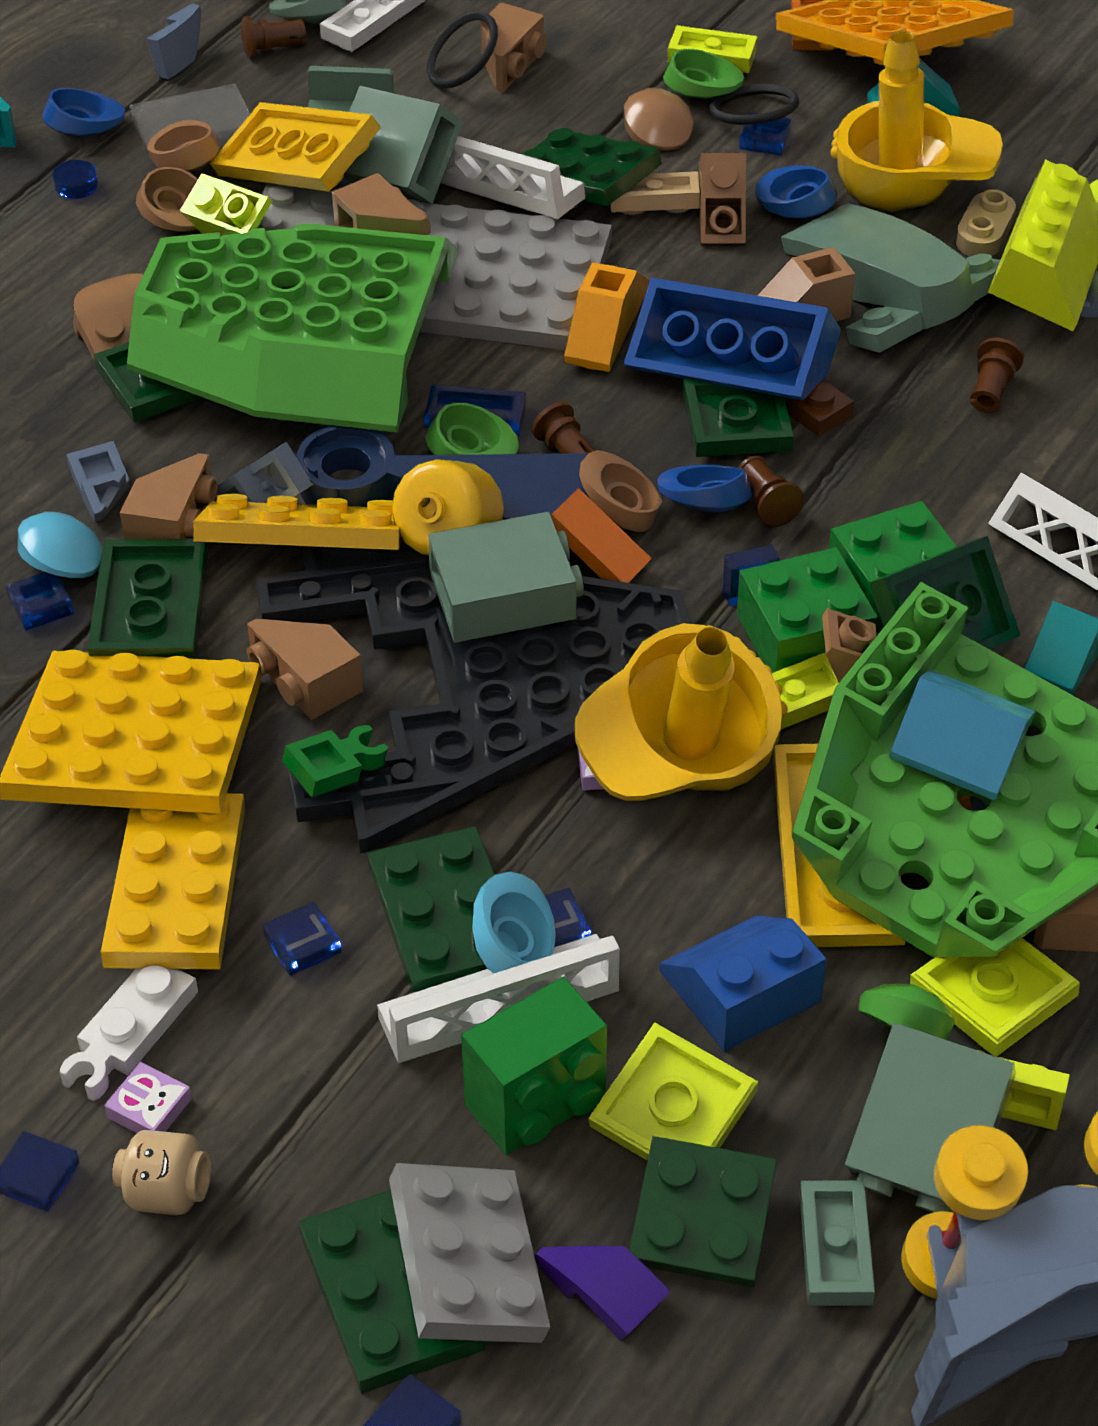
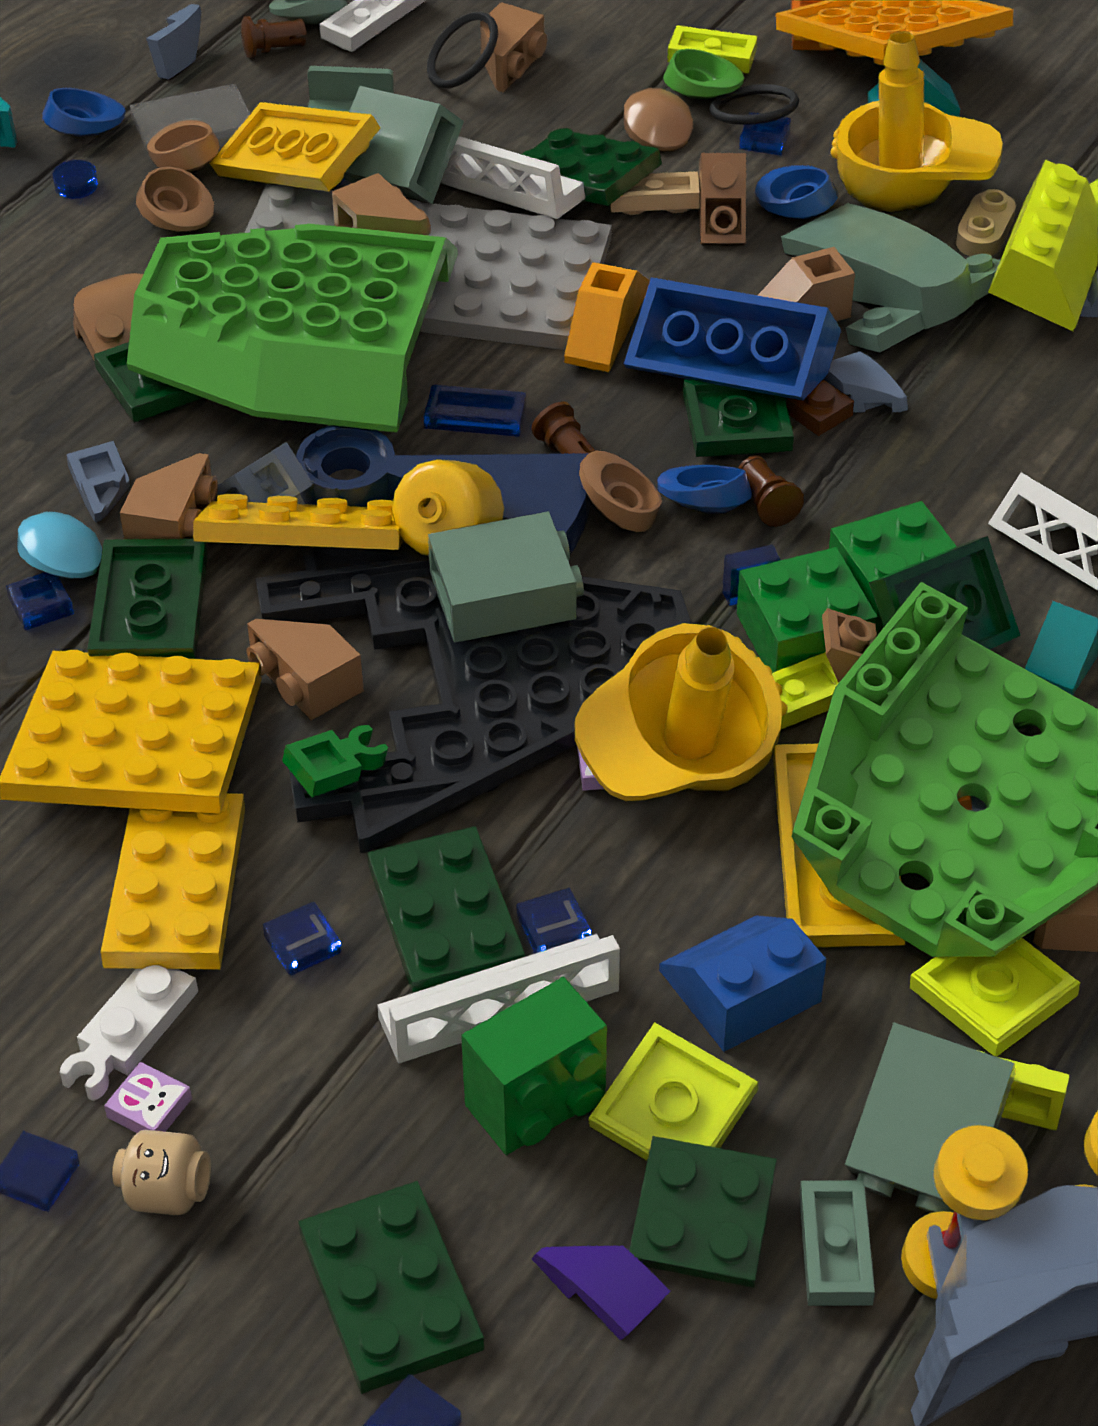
(224, 207): neon yellow slope -> none
(468, 1254): light grey plate -> none
(470, 431): bright green hat -> none
(512, 922): medium azure hat -> none
(598, 539): orange tile -> none
(866, 383): none -> sand blue slope
(909, 1007): bright green hat -> none
(961, 734): dark azure slope -> none
(996, 367): reddish brown pin -> none

